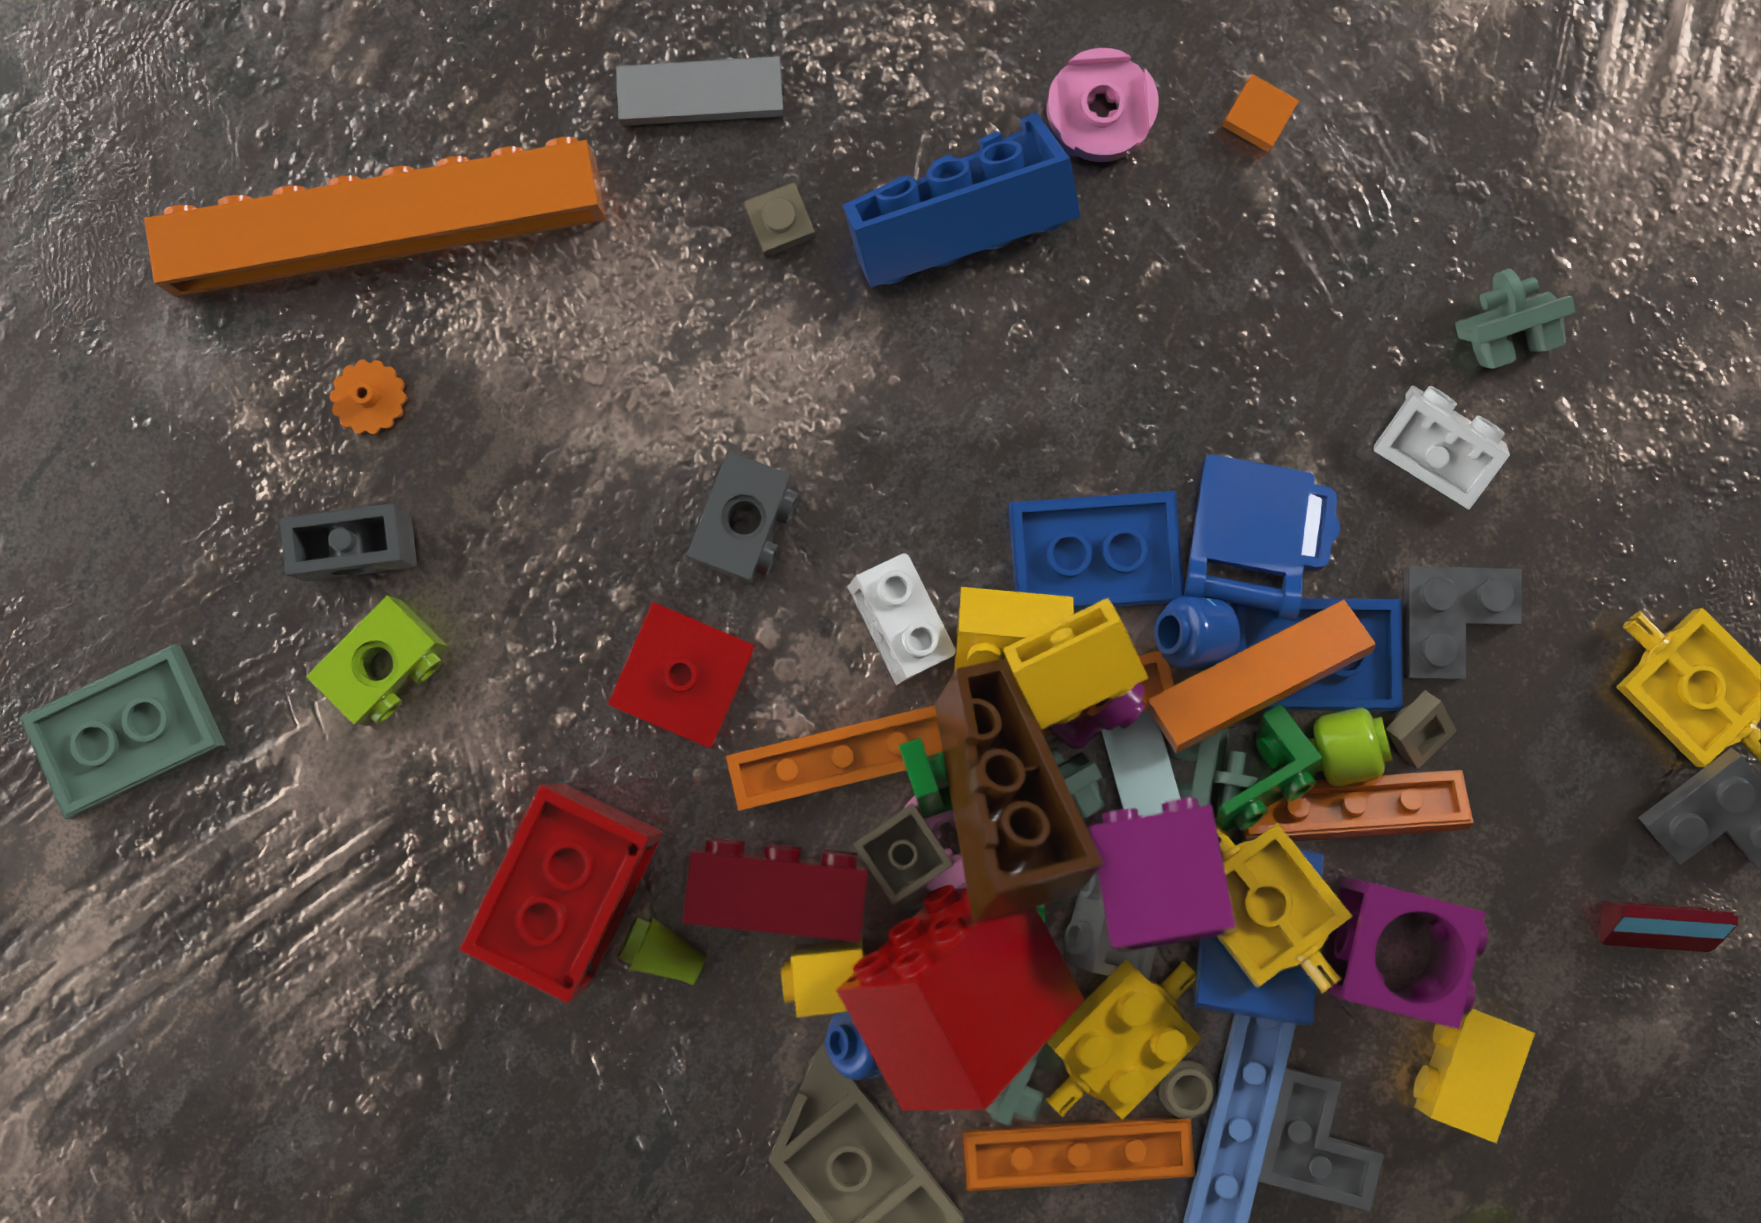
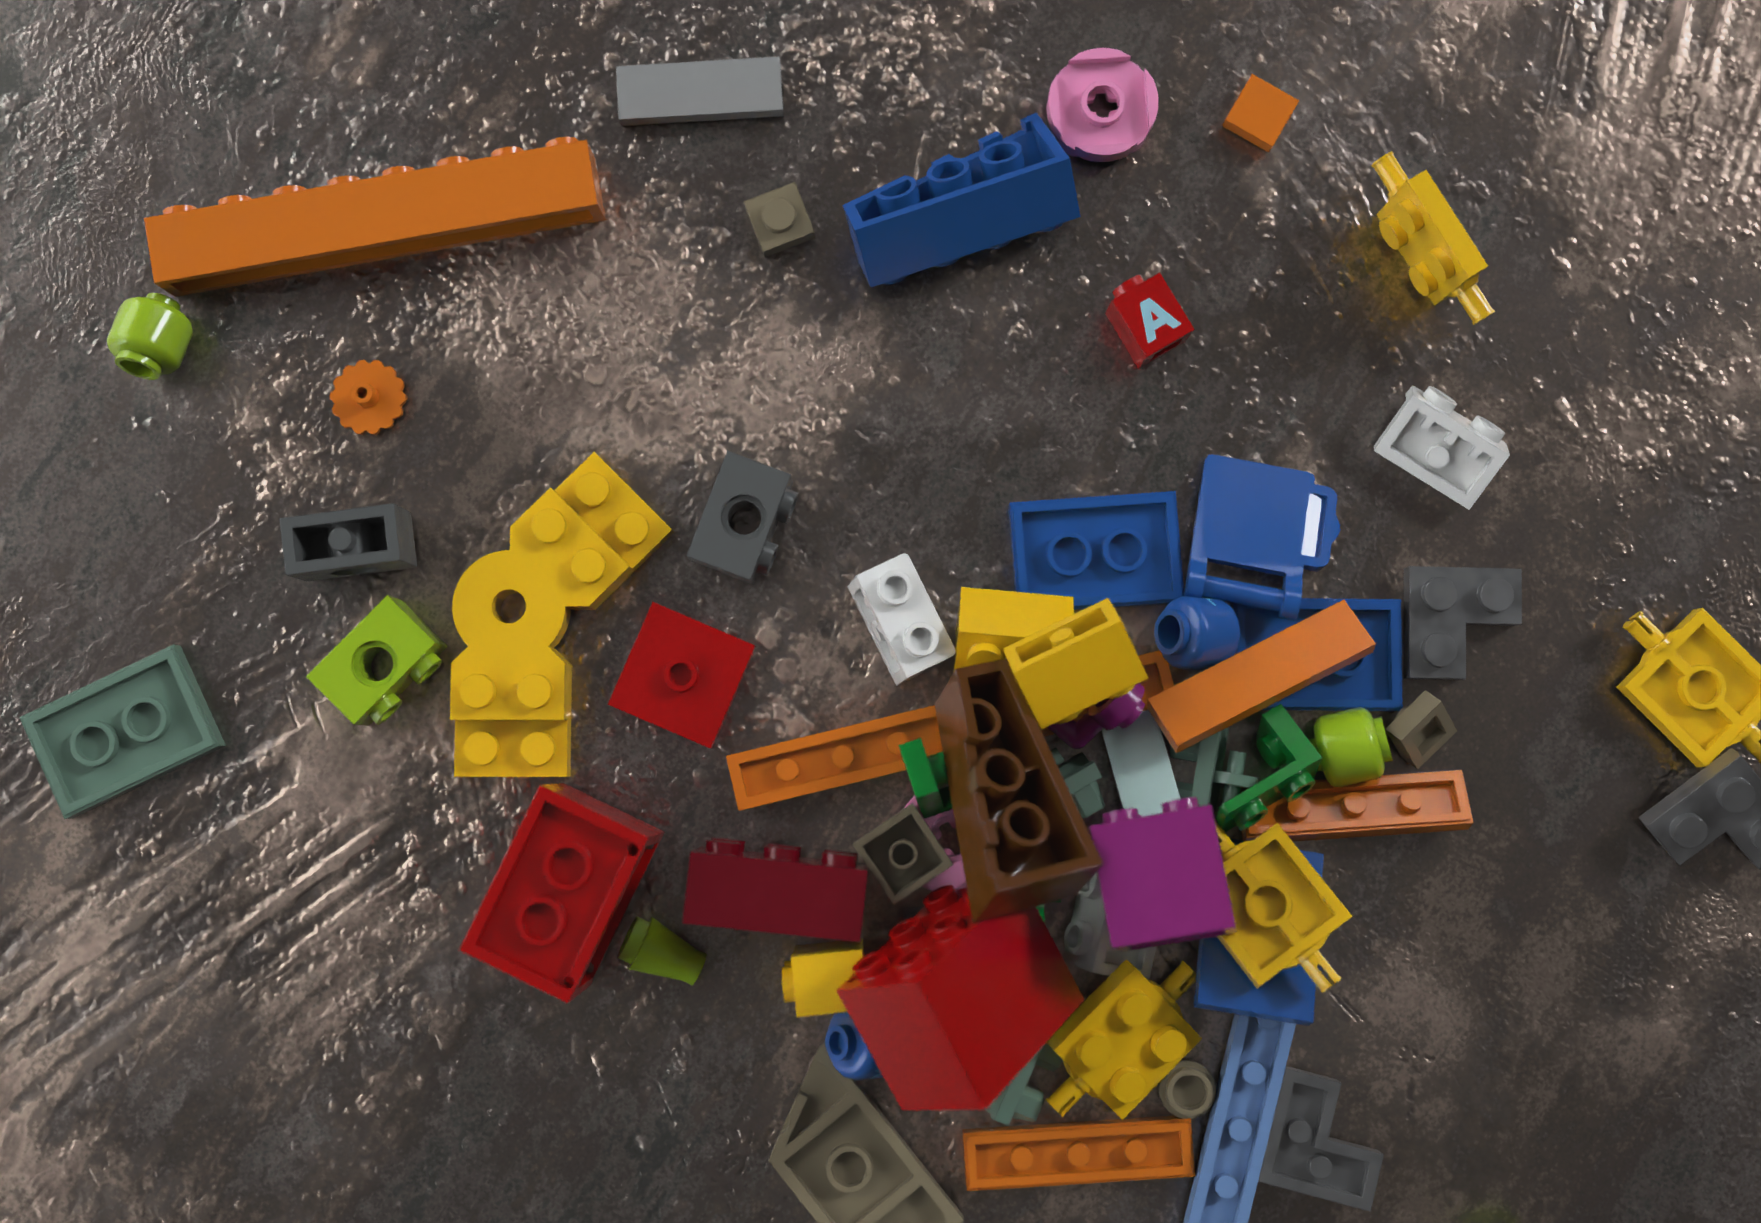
(149, 336): none -> lime head
(510, 681): none -> yellow plate
(1148, 318): none -> red brick
(1430, 239): none -> yellow plate
(1444, 987): magenta brick -> none
(1473, 1074): yellow brick -> none
(1538, 316): sand green hips -> none
(1664, 926): dark red slope -> none

